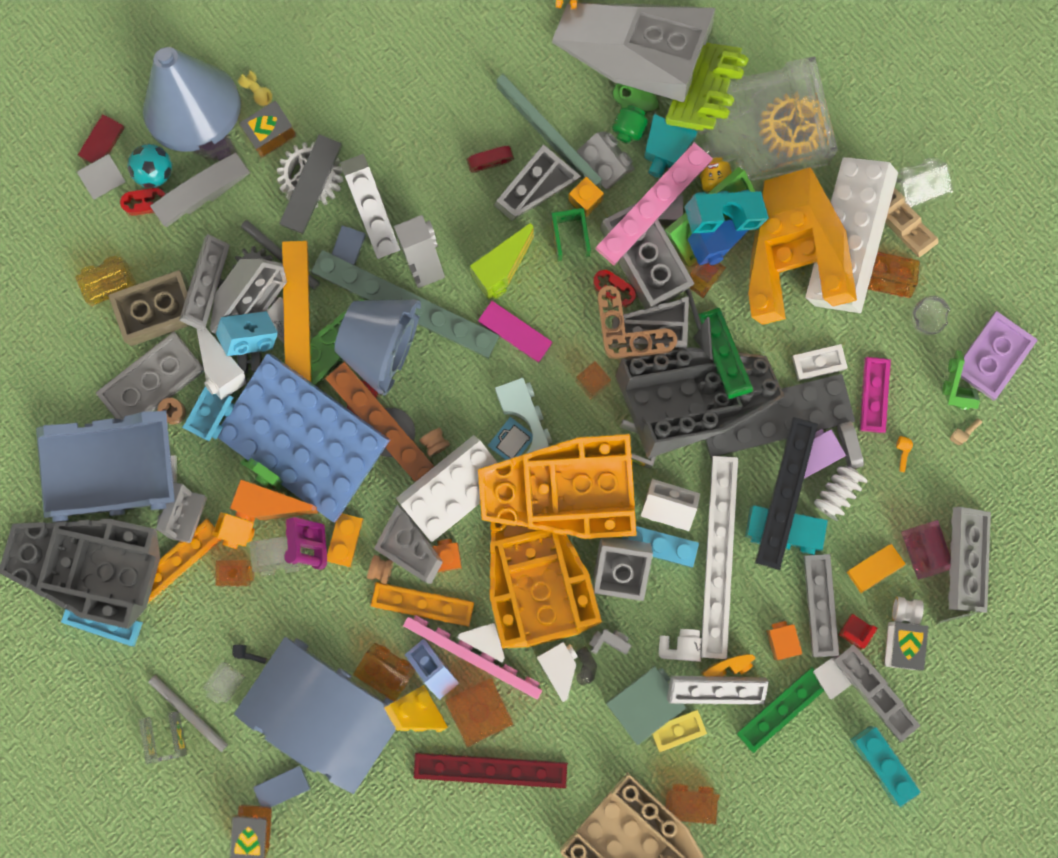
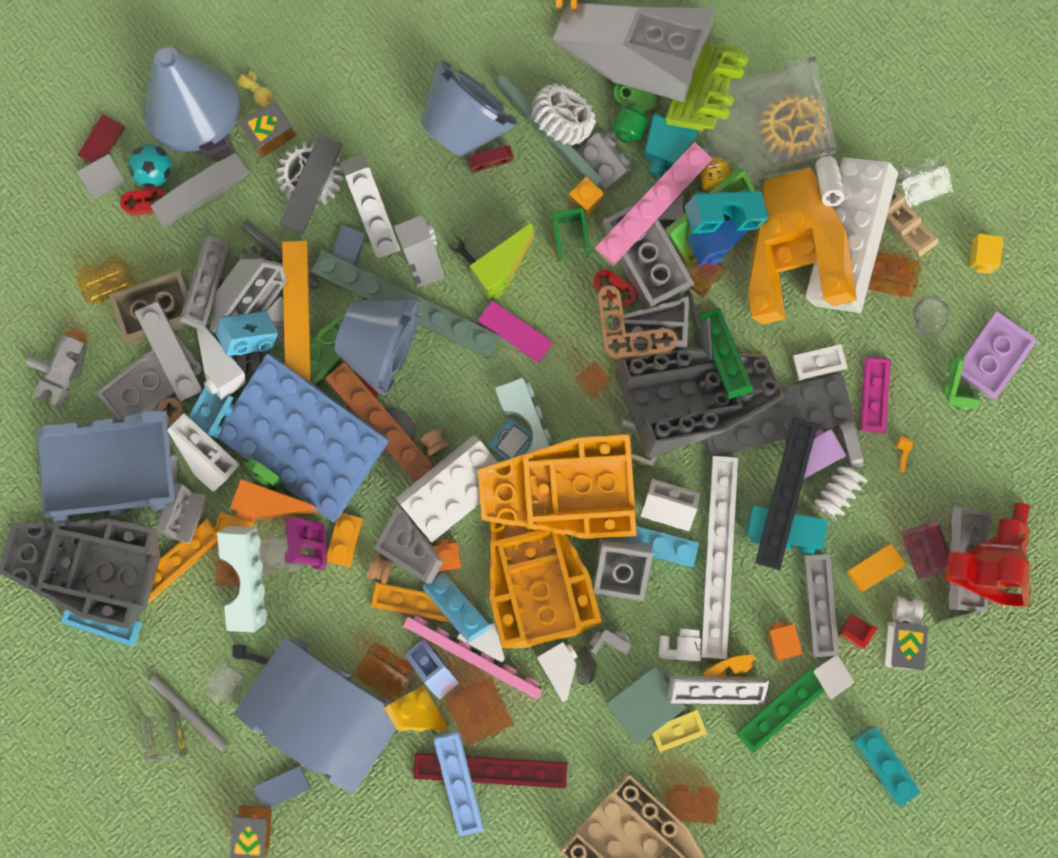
(63, 368): none -> light grey piece
(168, 350): none -> light grey plate
(202, 453): none -> white slope
(241, 549): none -> light aqua arch
(456, 607): none -> medium azure plate
(458, 783): none -> light blue tile
(461, 249): none -> black hand
(462, 111): none -> sand blue cone
(536, 183): light grey wedge -> none
(563, 114): none -> white gear
(829, 181): none -> white axle
(877, 693): light grey slope -> none
(960, 436): tan hand -> none
(986, 253): none -> yellow brick
(997, 563): none -> red connector

